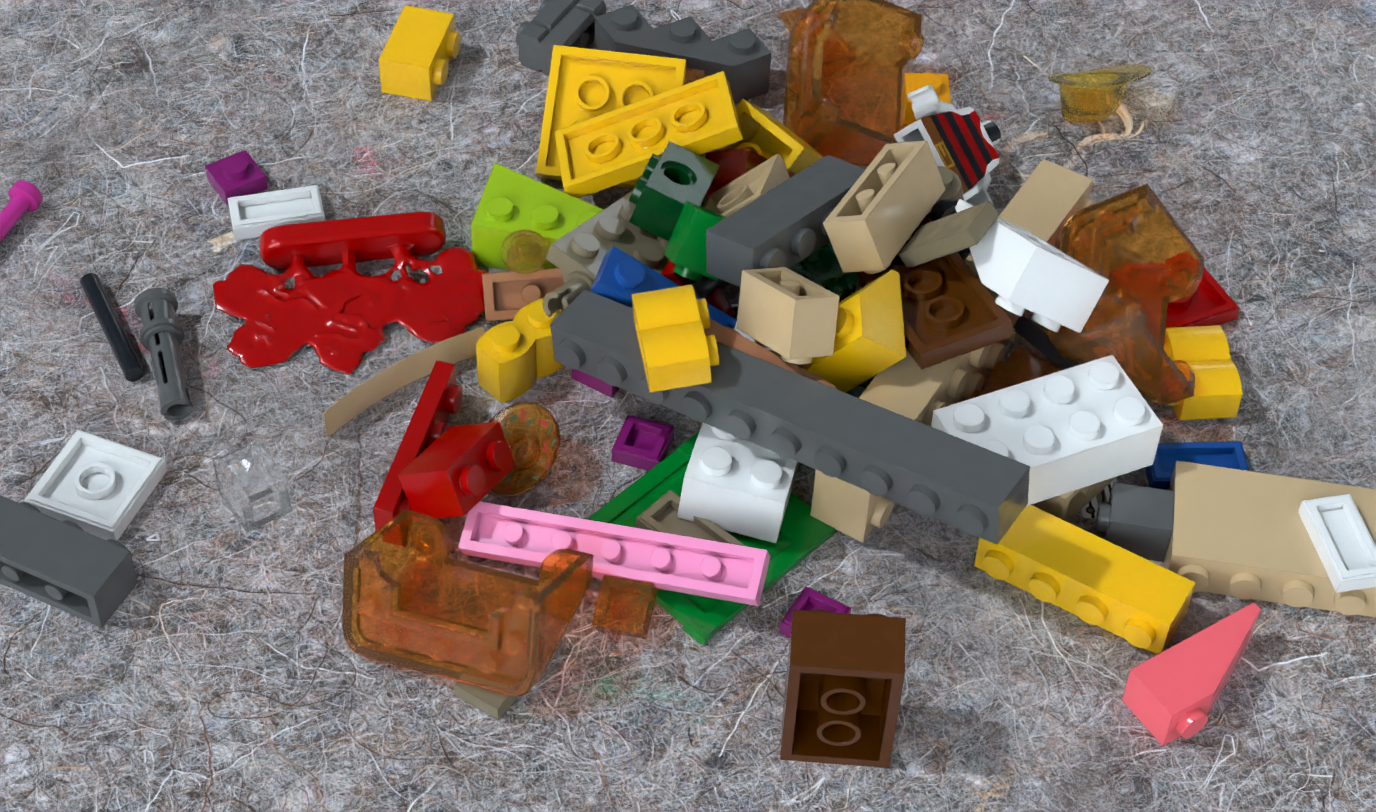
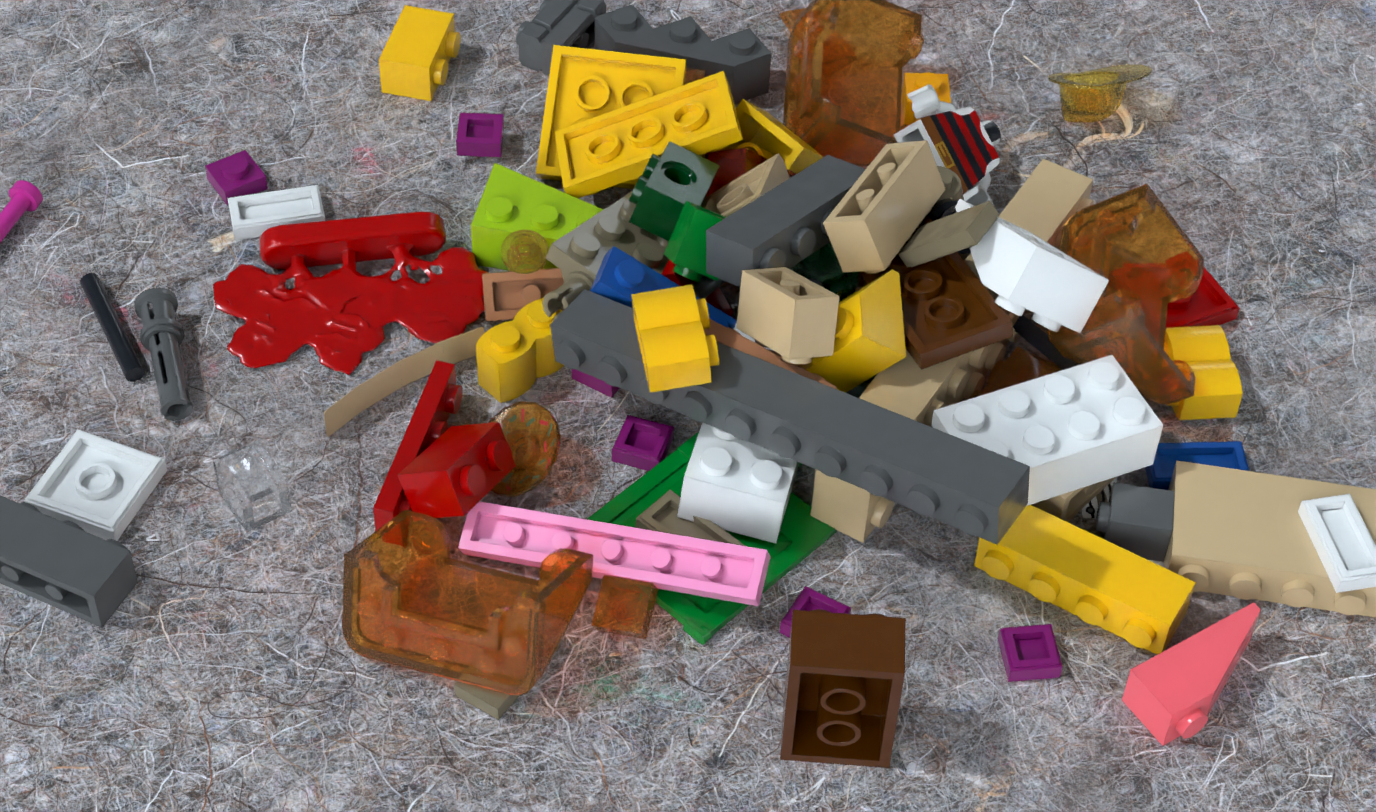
(480, 134): none -> magenta plate
(1029, 652): none -> magenta tile

